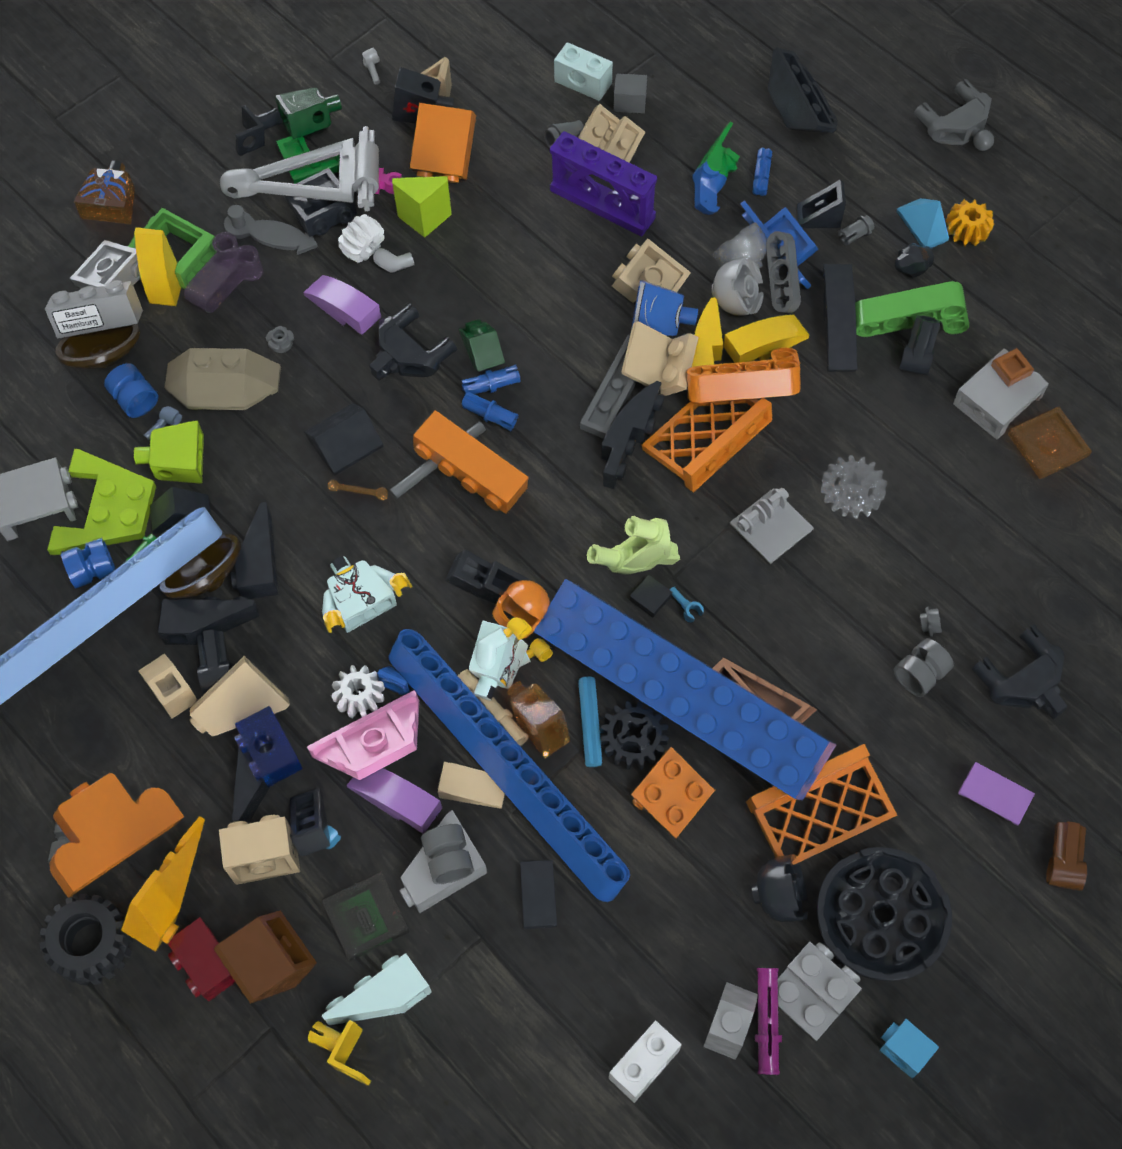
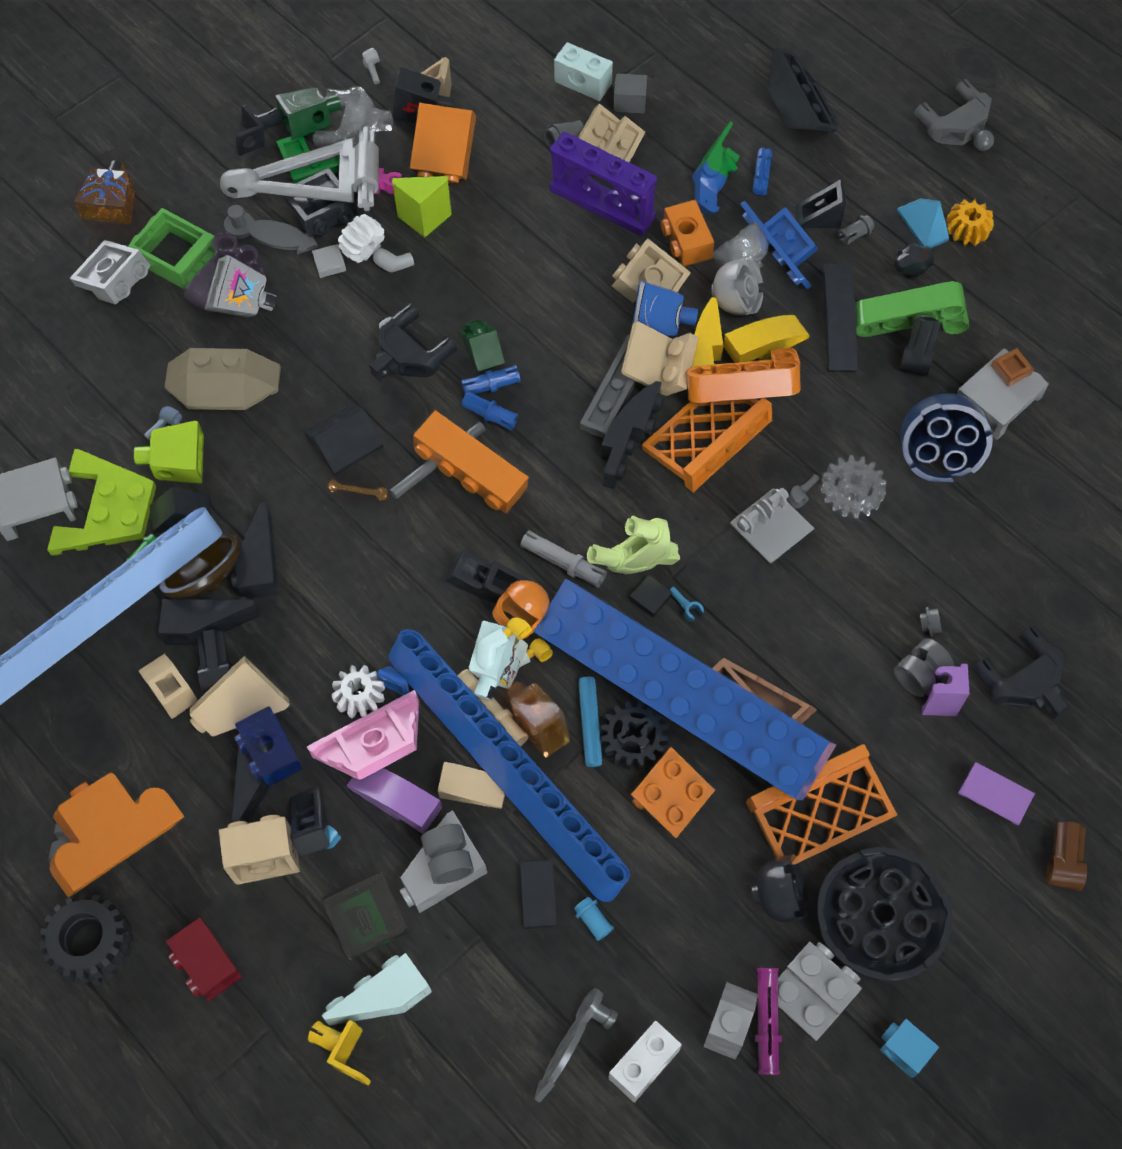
(88, 563): blue wheel -> none
(93, 309): light grey brick -> none
(97, 348): dark brown dish -> none
(131, 390): blue wheel -> none
(157, 267): yellow slope -> none
(158, 902): light orange wedge -> none
(238, 289): none -> light grey torso
(265, 957): reddish brown slope -> none
(280, 345): dark grey plate -> none
(329, 260): none -> light grey tile
(344, 303): medium lavender slope -> none
(357, 114): none -> clear connector
(359, 593): light aqua torso -> none
(572, 563): none -> light grey pin
(589, 1008): none -> dark grey brick
(593, 918): none -> dark azure pin
(687, 233): none -> orange brick
(792, 278): dark grey beam -> none
(798, 496): none -> dark grey hand
(946, 426): none -> dark blue cylinder
(948, 697): none -> medium lavender hinge
(1049, 442): clear orange plate -> none

